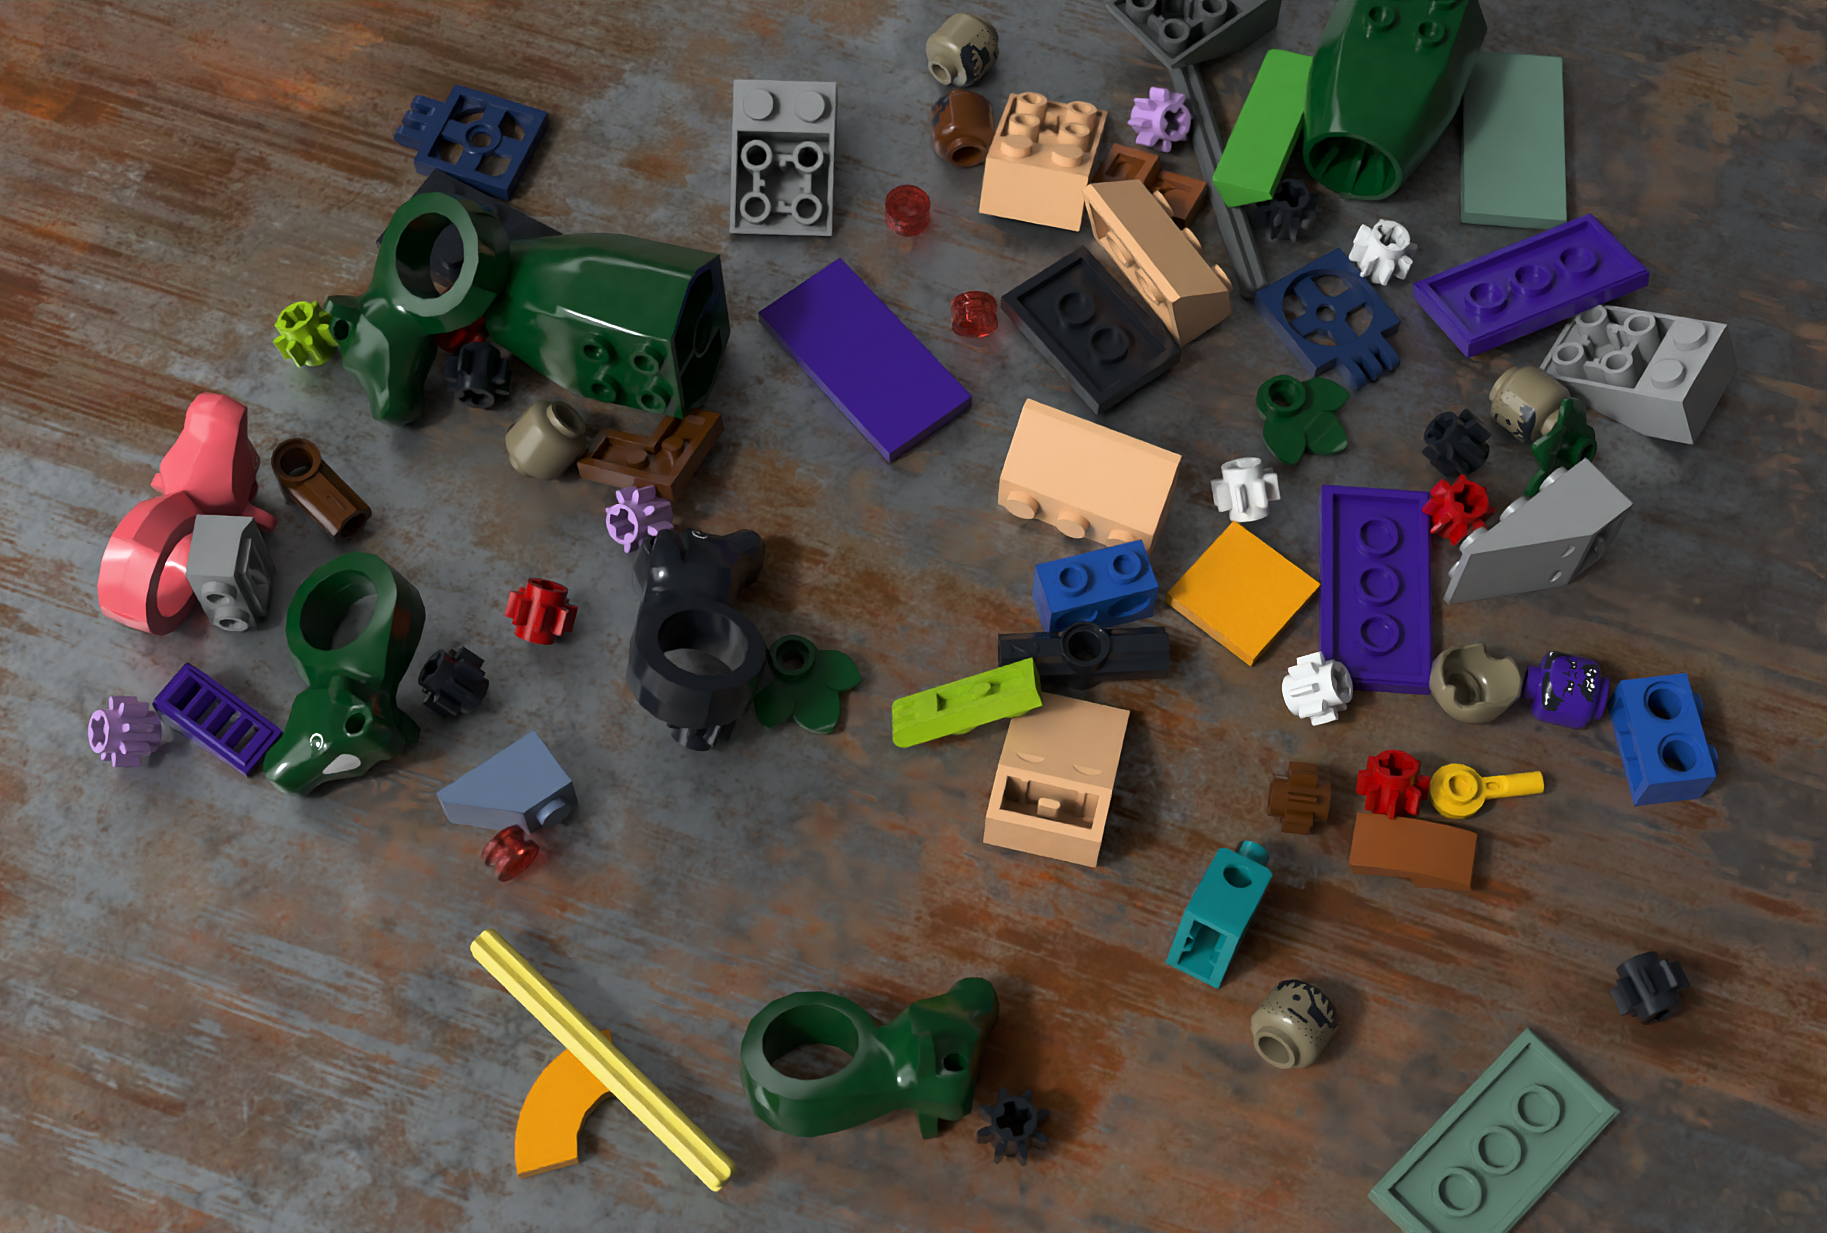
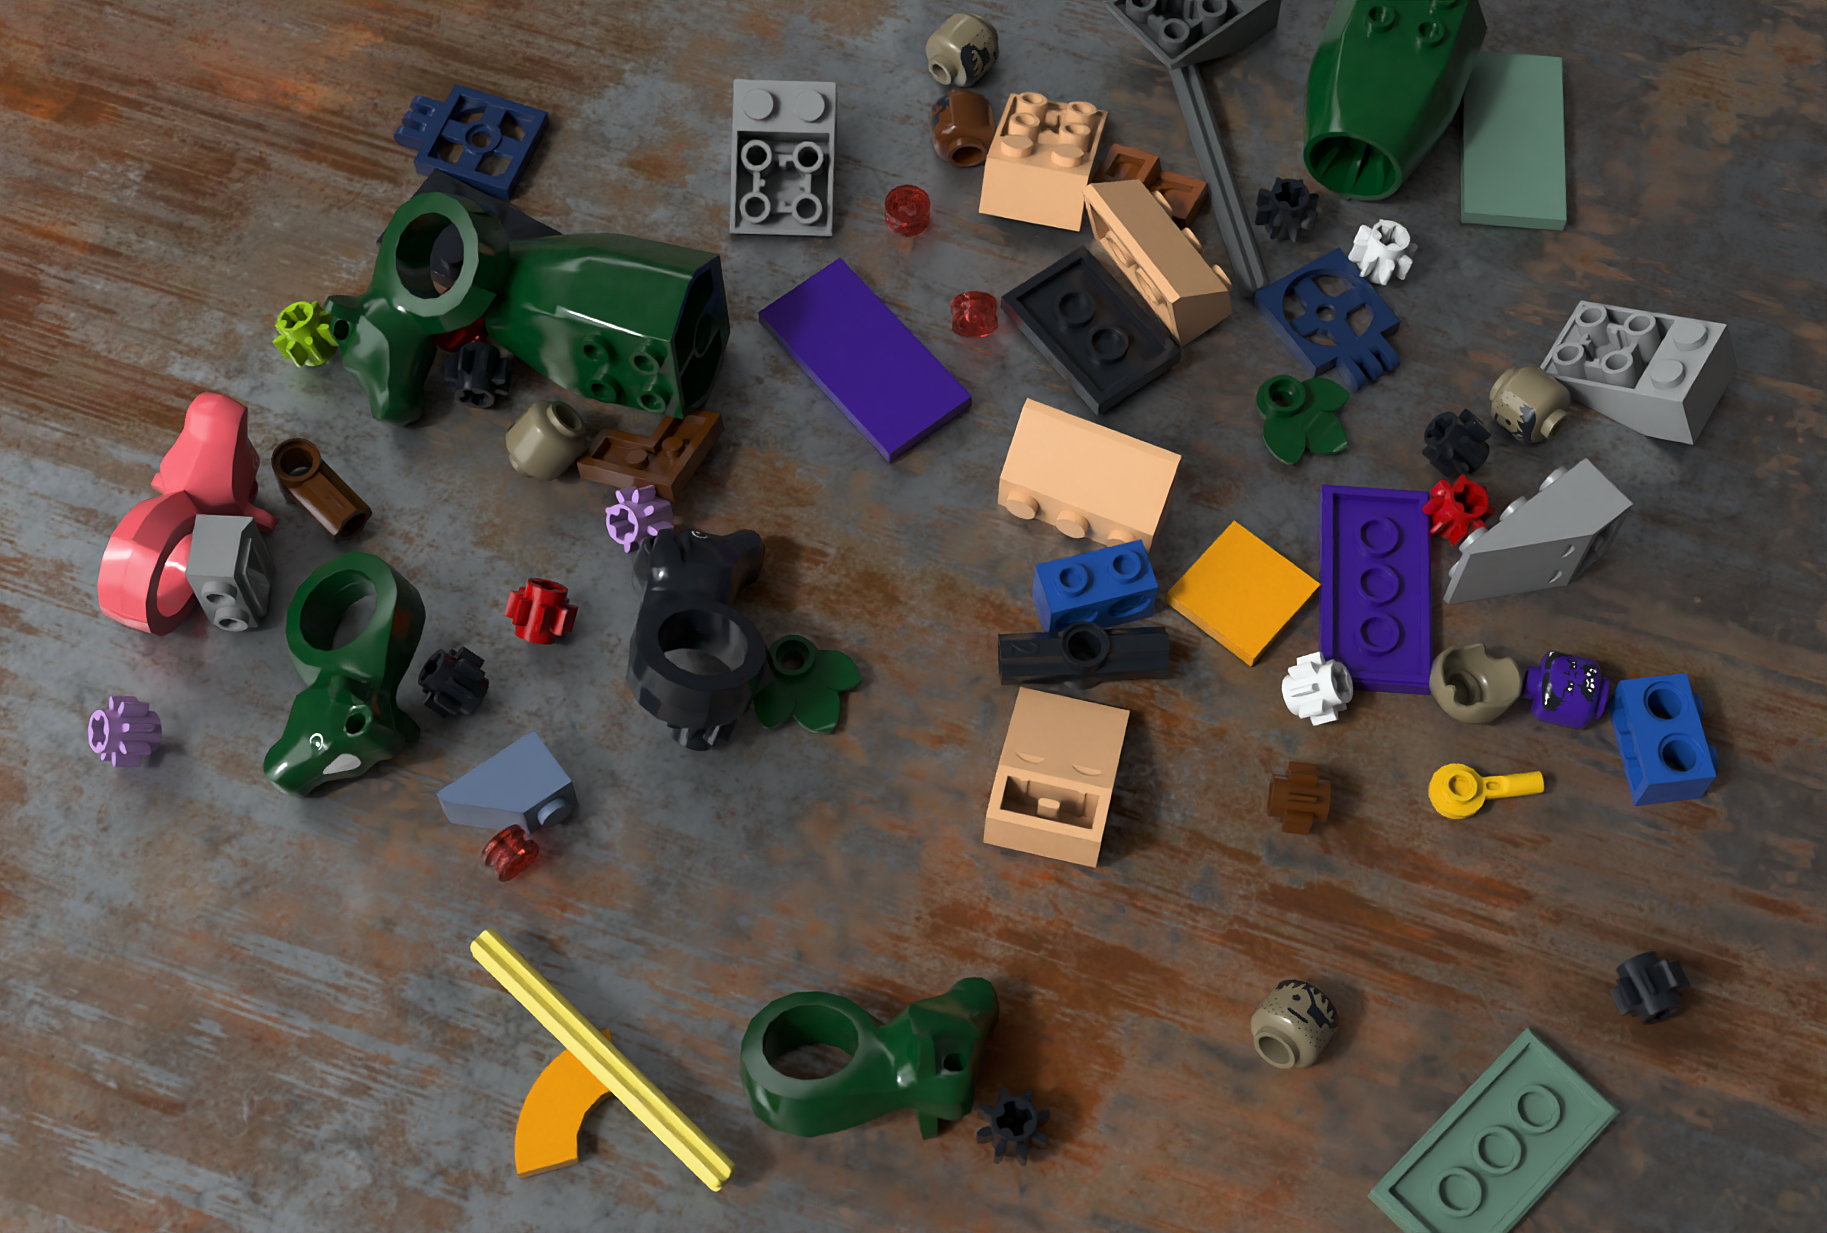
(189, 697): dark purple slope -> none
(966, 703): lime hinge -> none
(1160, 119): lavender gear -> none
(1221, 912): teal torso -> none
(1245, 489): white gear -> none
(1264, 131): bright green slope -> none
(1393, 784): red gear -> none
(1414, 849): dark orange slope -> none
(1530, 285): dark purple tile -> none
(1563, 445): dark green plate -> none

